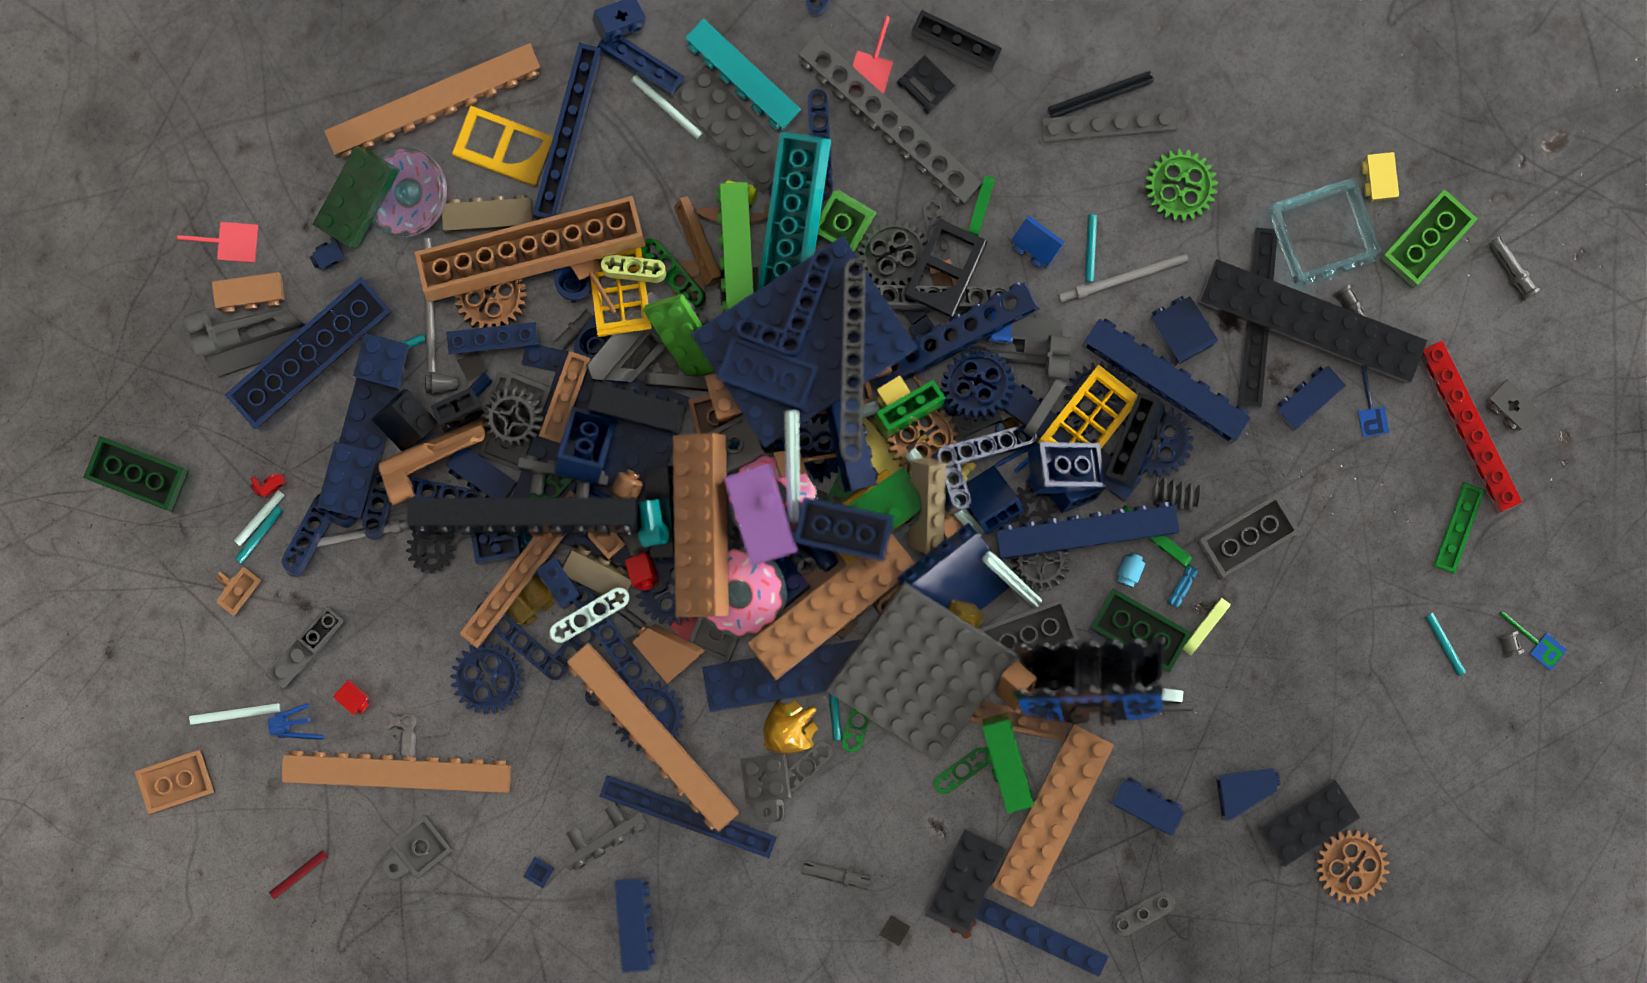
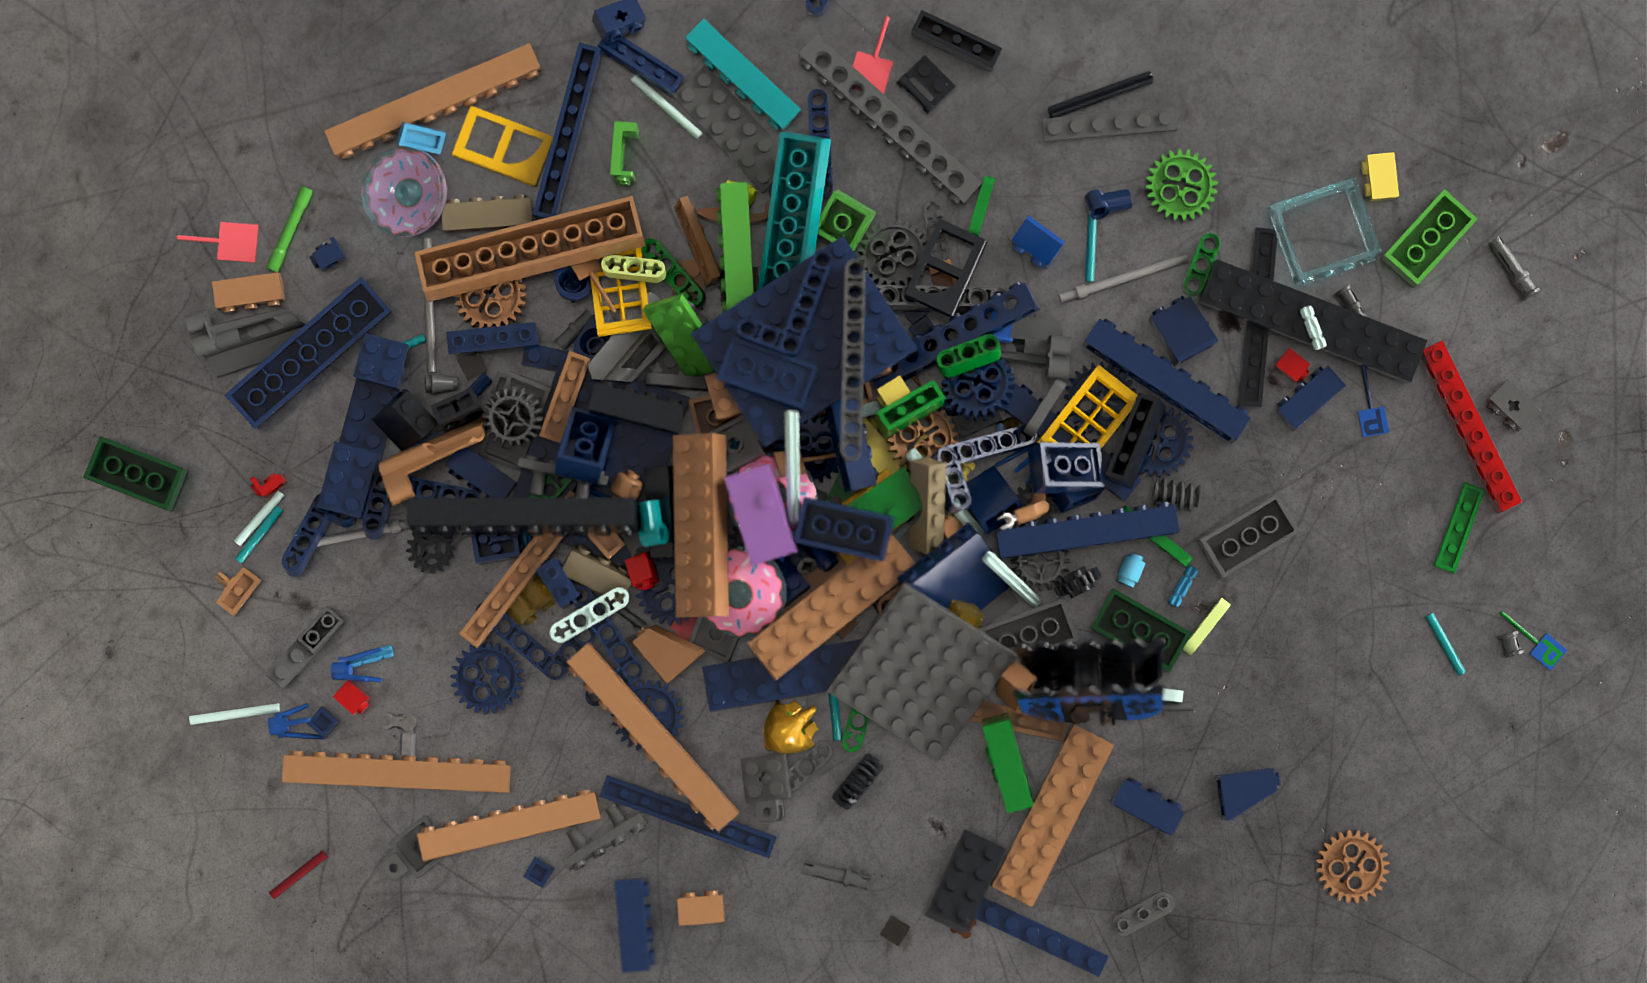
(174, 782): medium nougat plate -> none
(299, 205): none -> bright green piece
(323, 722): none -> dark blue plate
(343, 671): none -> blue plant
(356, 197): dark green brick -> none
(387, 652): none -> dark azure axle
(421, 137): none -> dark azure tile
(508, 826): none -> medium nougat brick
(621, 131): none -> bright green panel
(700, 909): none -> medium nougat brick
(857, 781): none -> black gear
(952, 785): green beam -> none
(977, 348): none -> green beam
(1027, 513): none -> medium nougat arm
(1077, 582): none -> black gear
(1100, 203): none -> dark blue piece
(1206, 255): none -> green beam
(1292, 366): none -> red brick
(1308, 823): black brick -> none
(1313, 327): none -> light aqua axle

